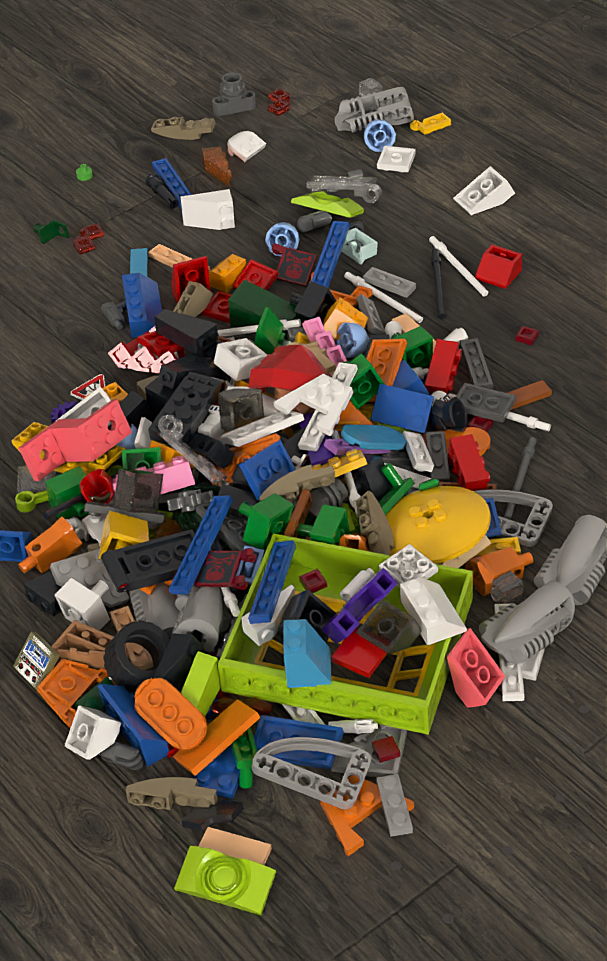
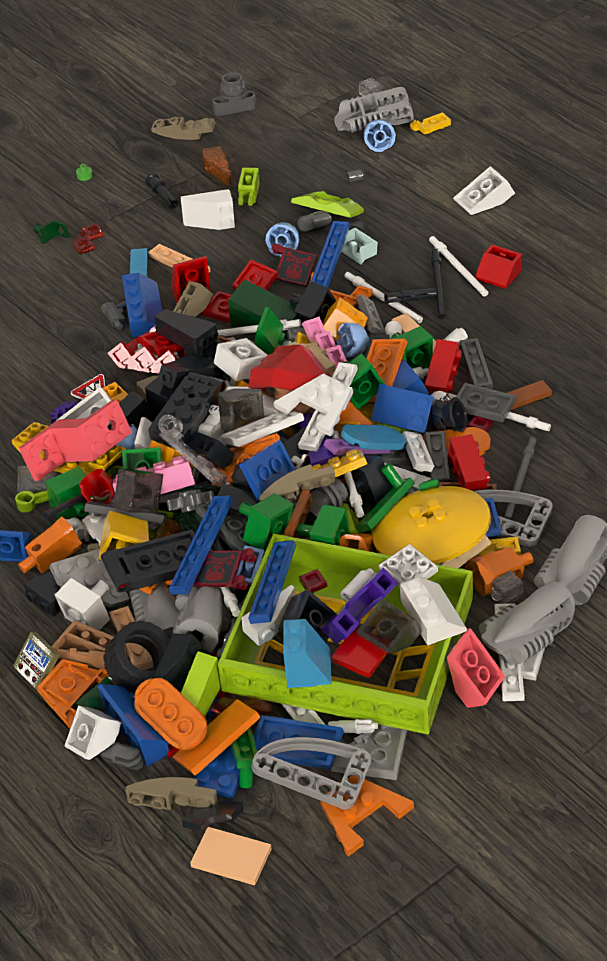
(171, 179): blue tile -> none
(225, 879): lime slope -> none
(226, 273): light orange slope -> none
(245, 145): white slope -> none
(248, 186): none -> lime hinge
(281, 102): clear red tile -> none
(360, 185): clear hinge -> none
(374, 524): dark tan slope -> none
(386, 749): dark red tile -> none
(389, 282): light grey plate -> none
(392, 297): none -> black pin
(394, 805): light grey plate -> none
(396, 159): white plate -> none
(527, 335): dark red tile -> none

